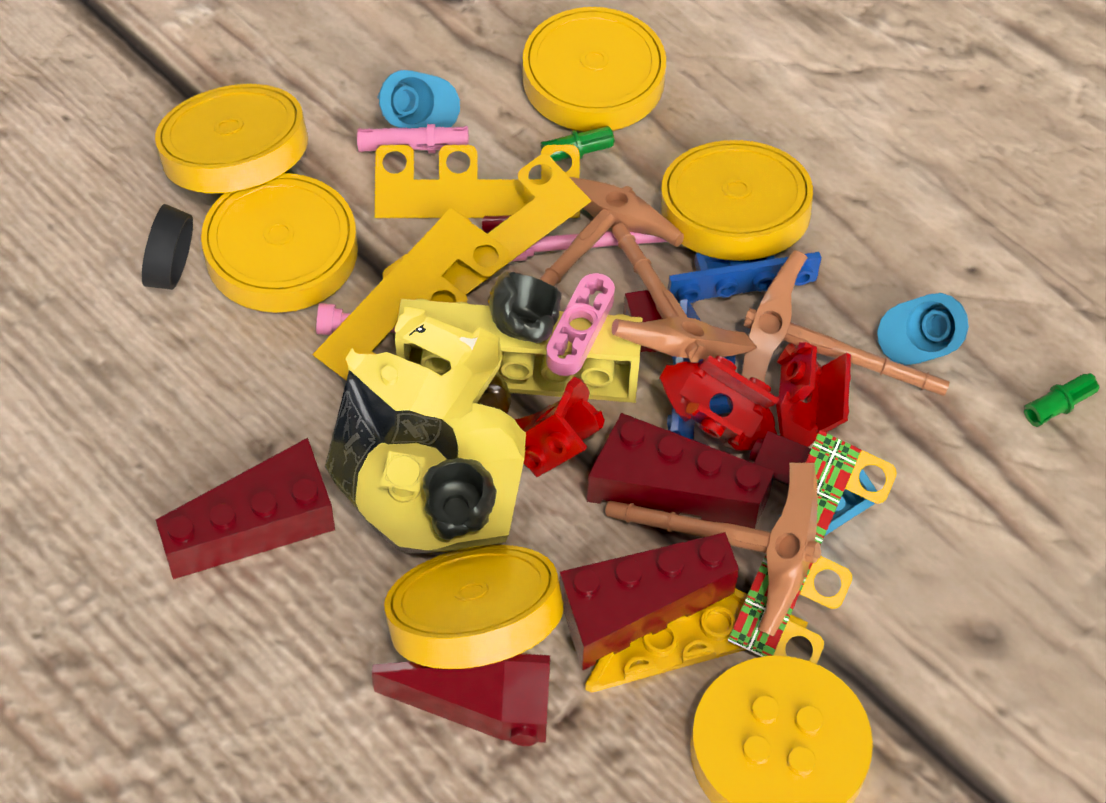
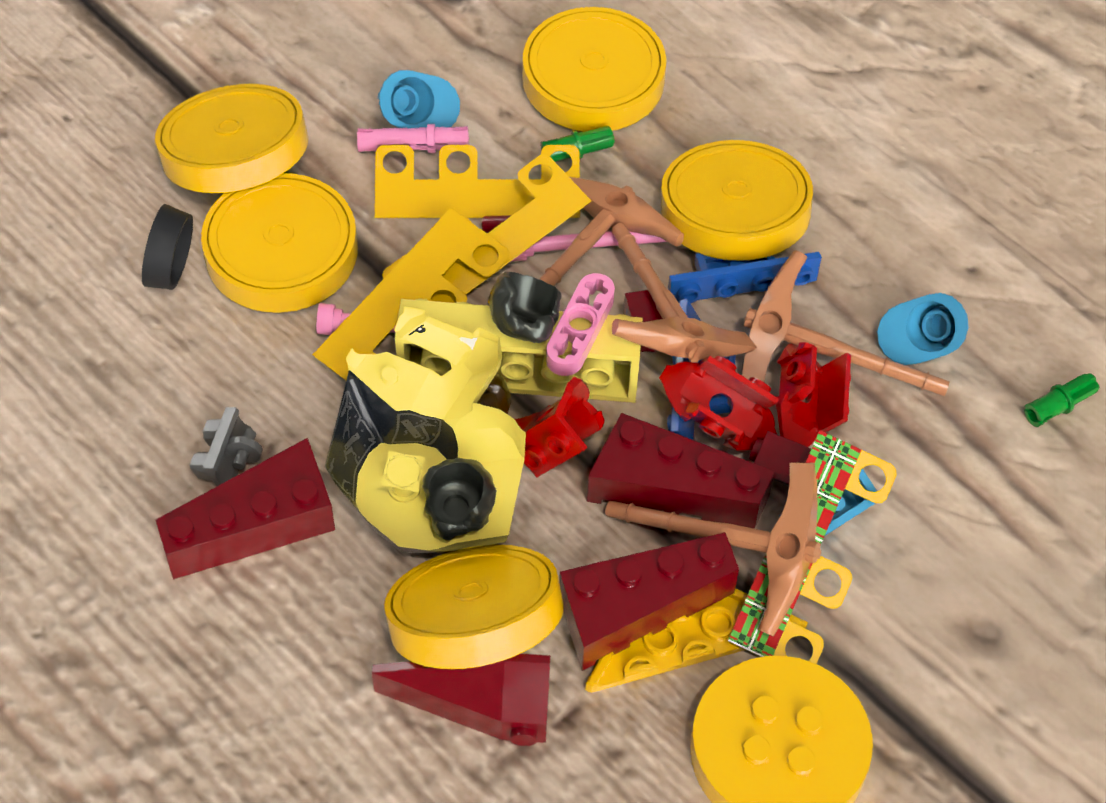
(230, 448): none -> dark grey hips

